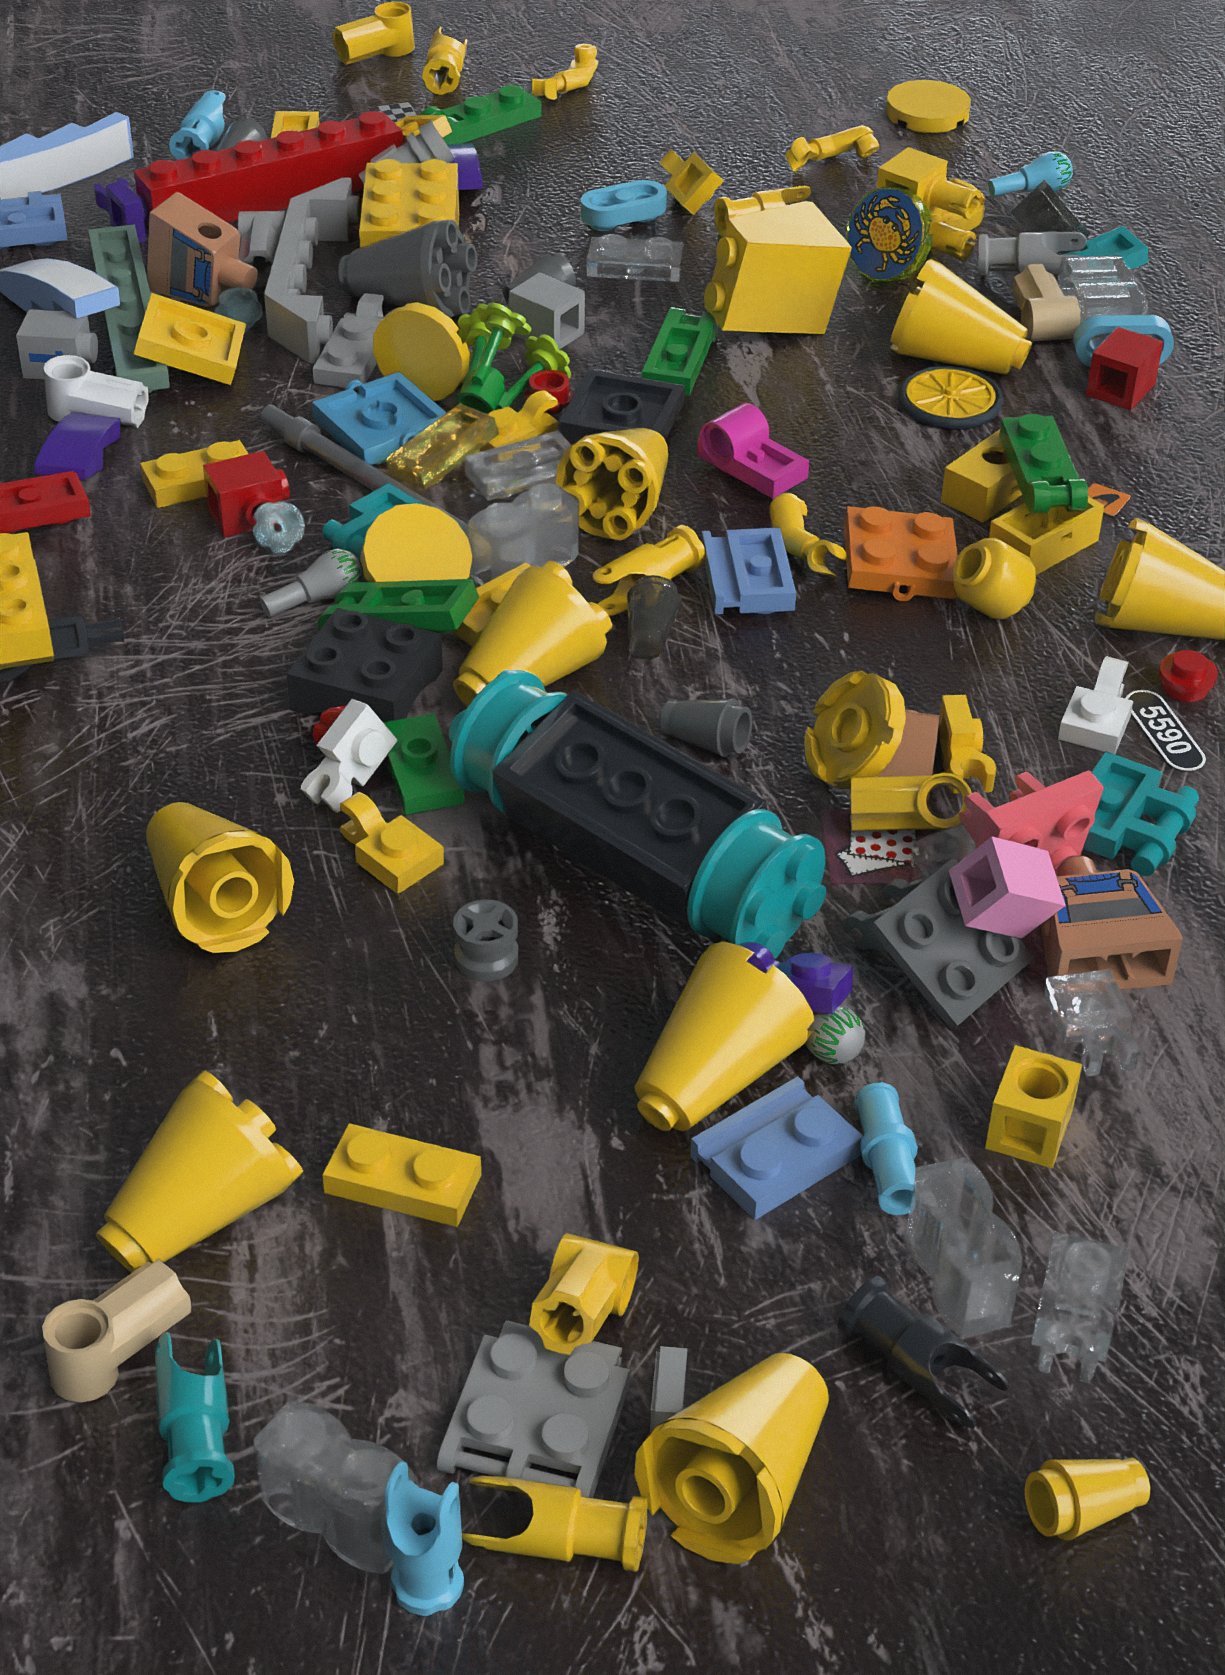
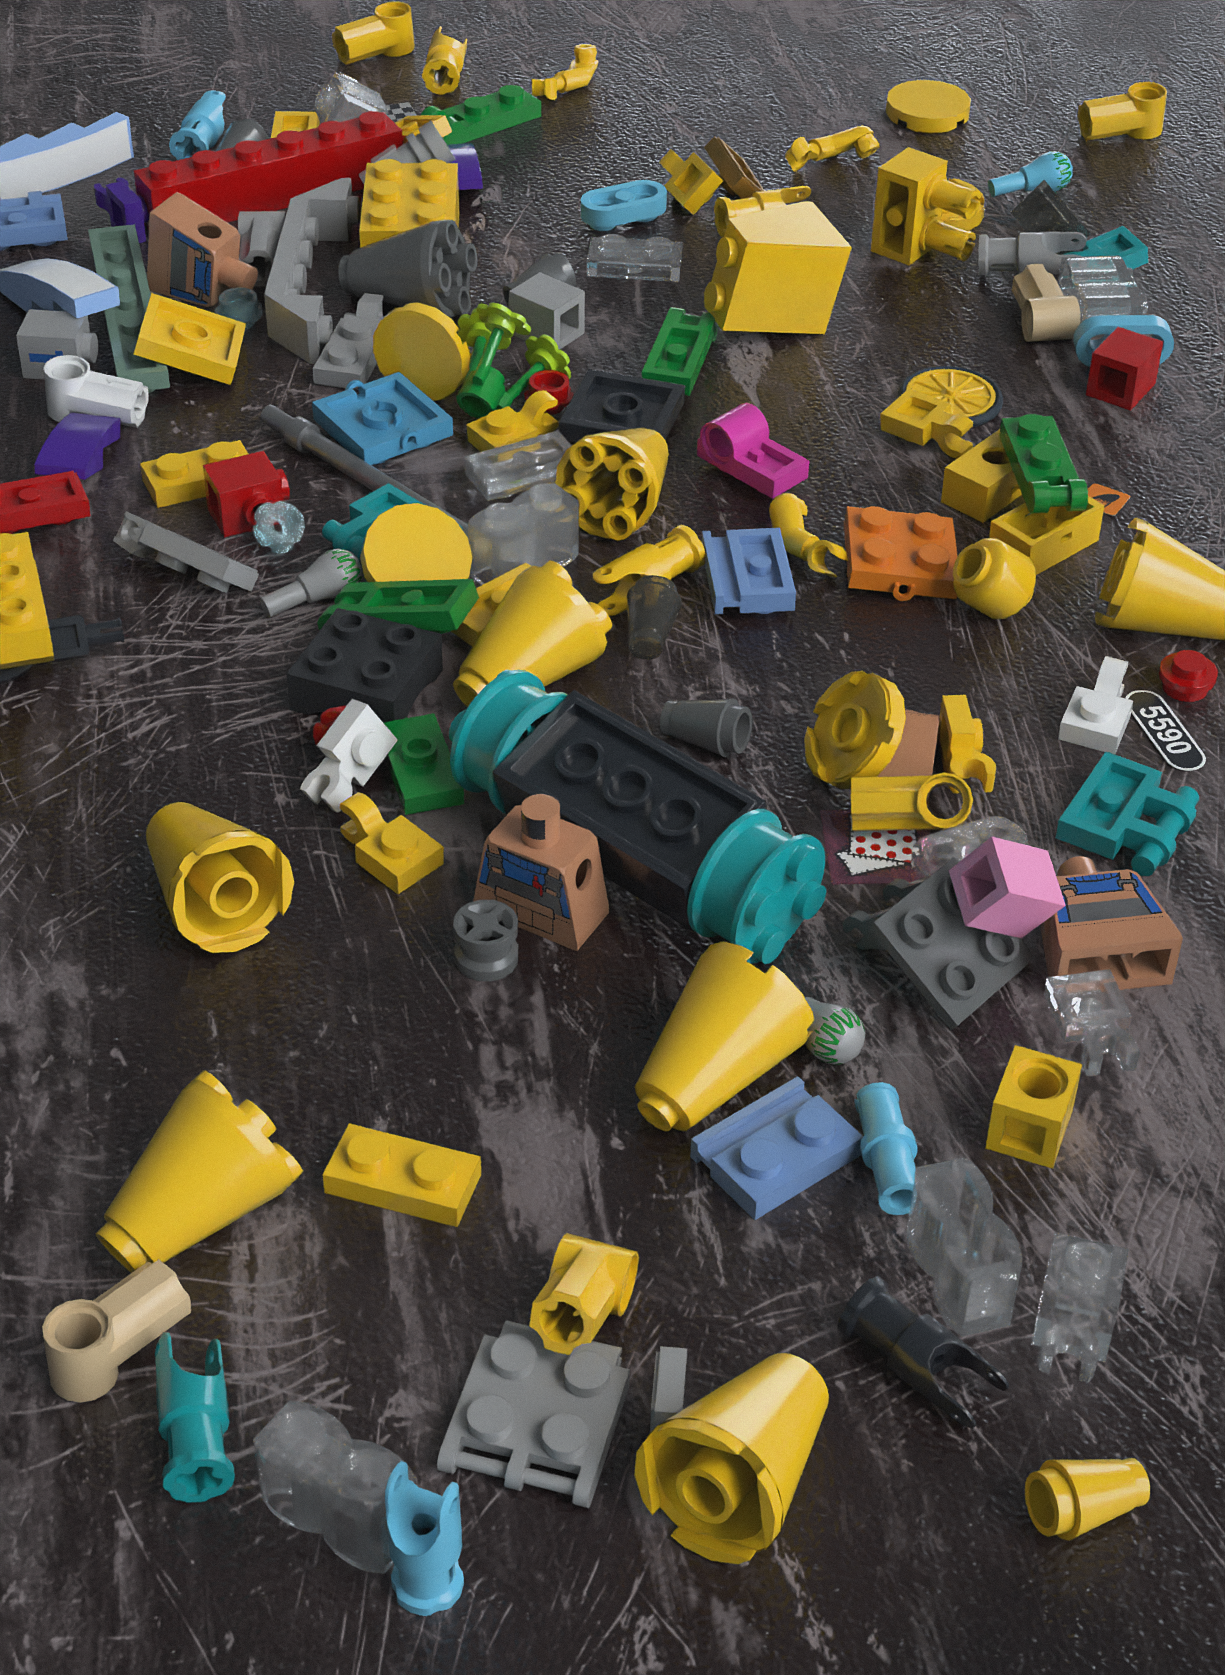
(178, 552): none -> light grey hinge
(346, 99): none -> clear brick
(442, 446): clear yellow plate -> none
(545, 872): none -> nougat torso
(570, 1524): yellow piece -> none
(733, 169): none -> pearl gold plate
(819, 980): dark purple plate -> none
(889, 234): tile -> none
(923, 417): none -> yellow plate
(957, 325): yellow cone -> none
(1038, 816): coral plate -> none
(1135, 113): none -> yellow piece

